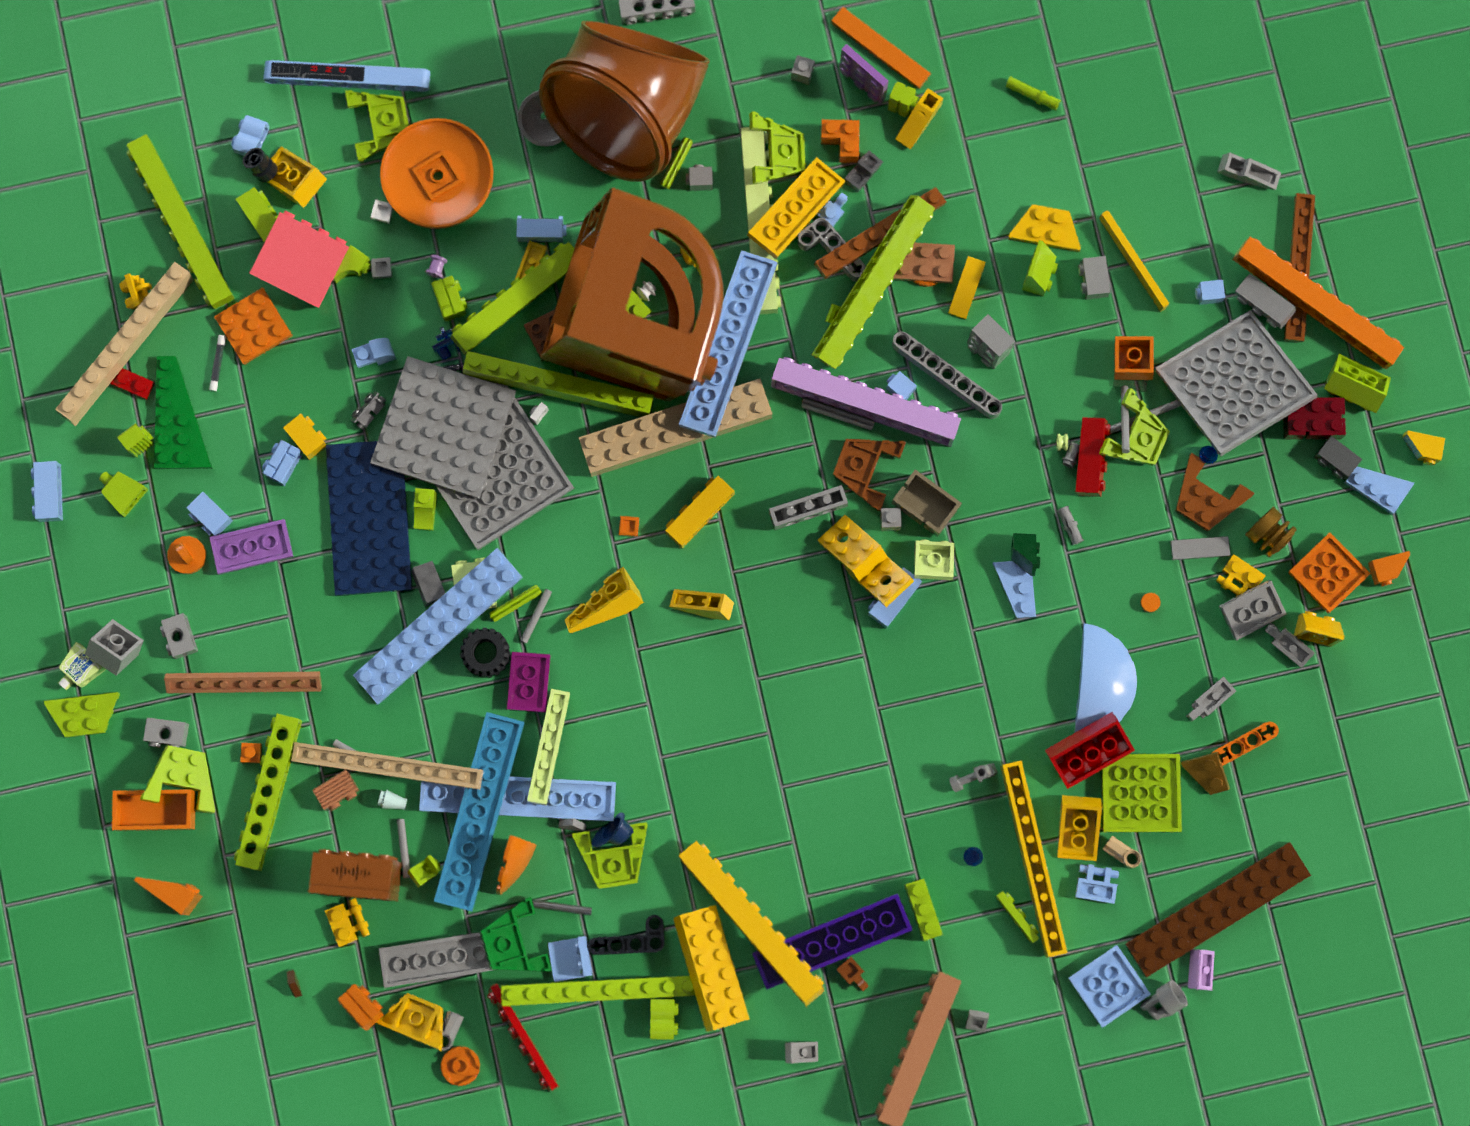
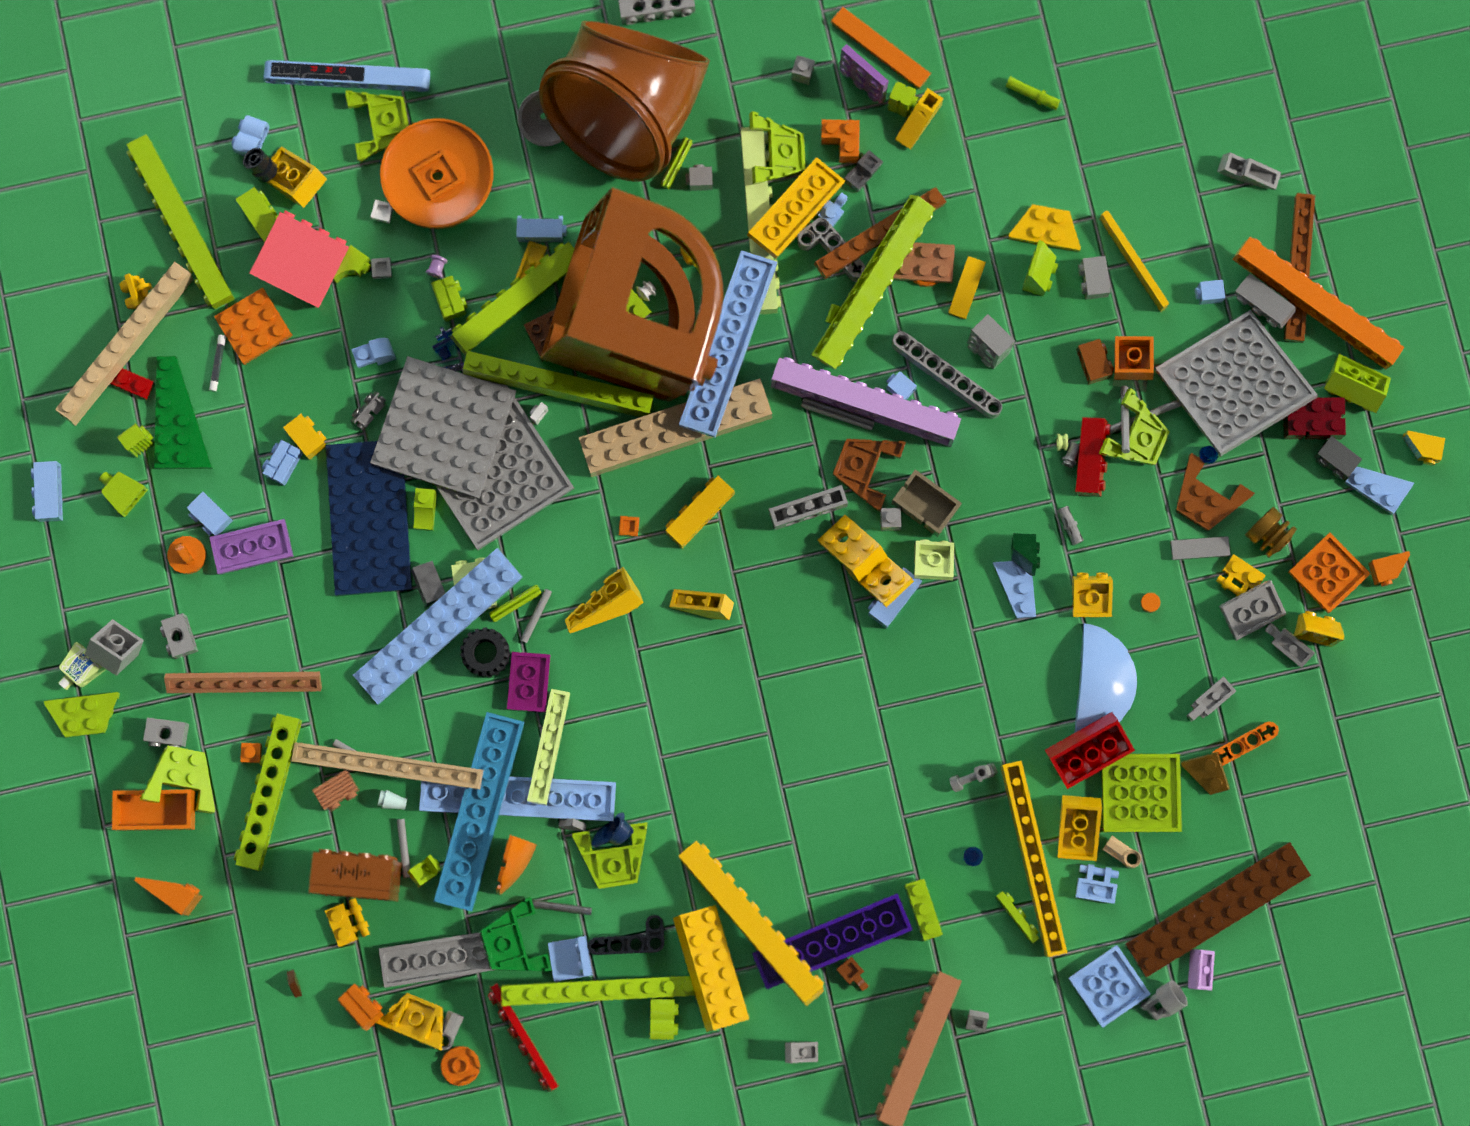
(1092, 595): none -> yellow plate
(1094, 361): none -> dark orange brick

